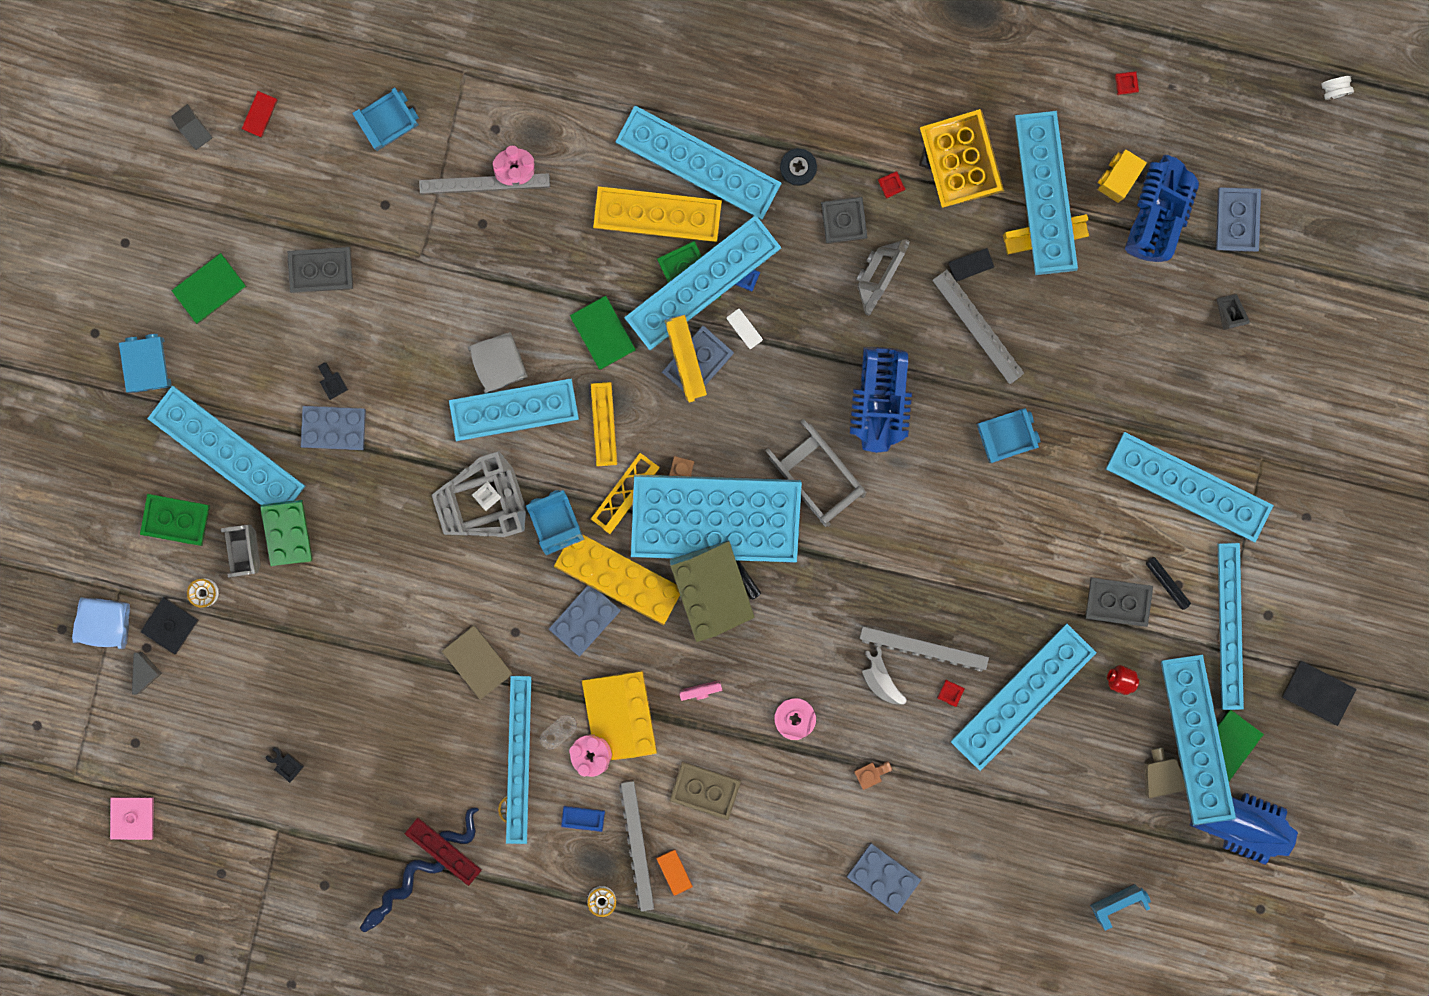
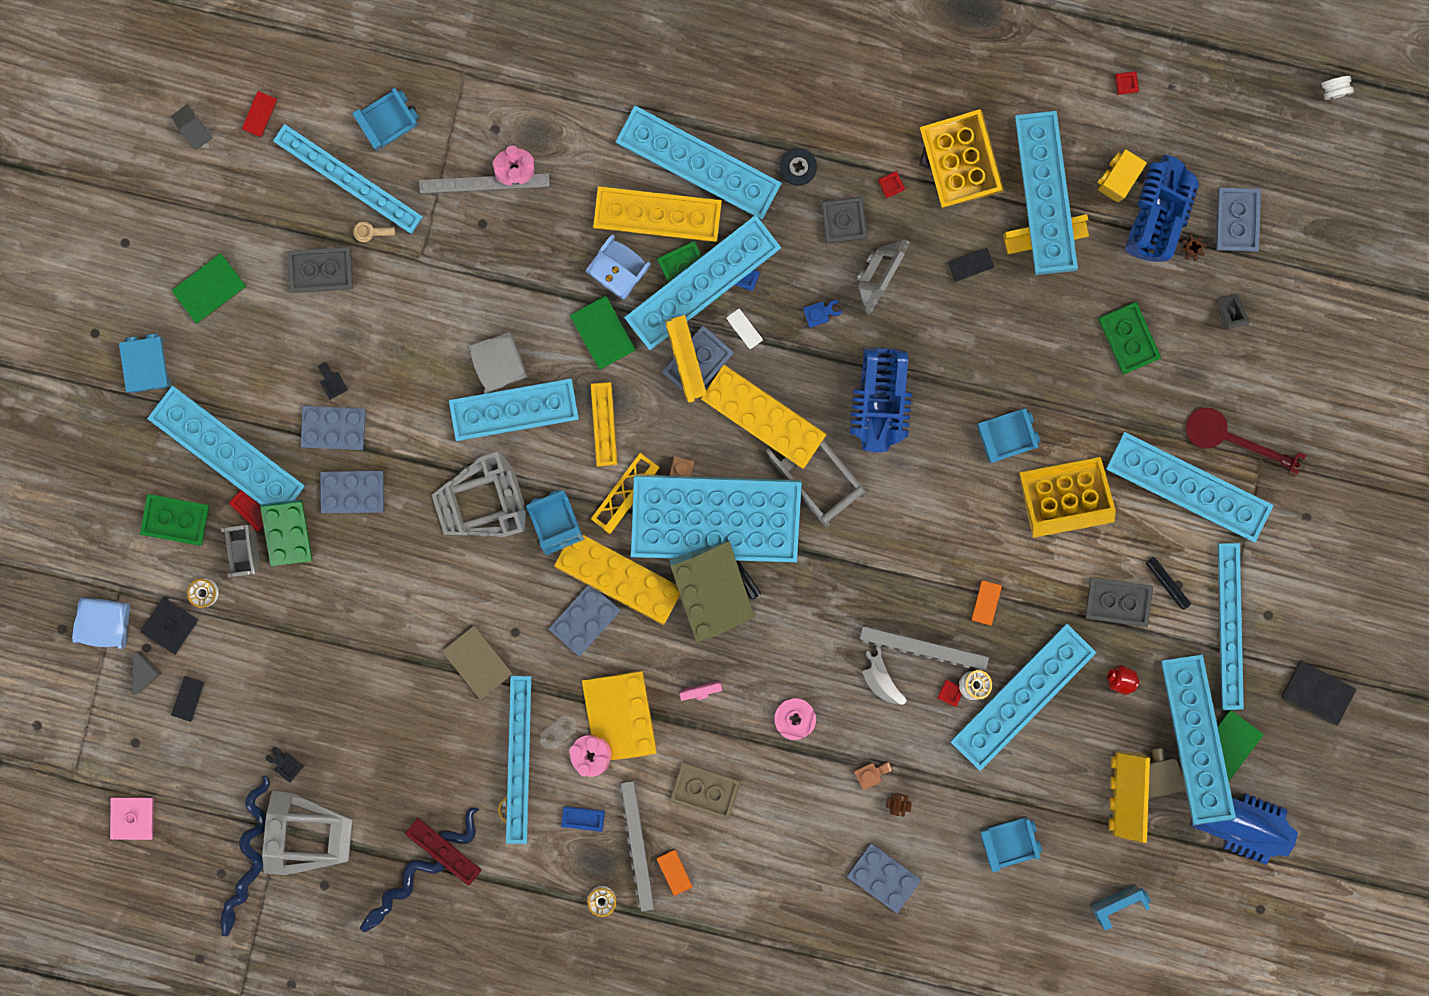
(188, 698): none -> black tile
(228, 915): none -> dark blue animal
(248, 509): none -> red tile
(275, 834): none -> light grey windscreen
(348, 179): none -> medium azure plate
(352, 492): none -> sand blue plate
(364, 231): none -> tan plate
(486, 496): white plate -> none
(617, 268): none -> light blue piece
(764, 416): none -> yellow plate
(818, 313): none -> blue plate
(898, 804): none -> reddish brown gear
(978, 326): light grey piece -> none
(983, 685): none -> white wheel
(986, 602): none -> orange tile
(1010, 843): none -> dark azure panel
(1067, 497): none -> yellow slope
(1129, 338): none -> green tile
(1130, 795): none -> yellow slope
(1190, 253): none -> reddish brown gear
(1209, 428): none -> dark red piece

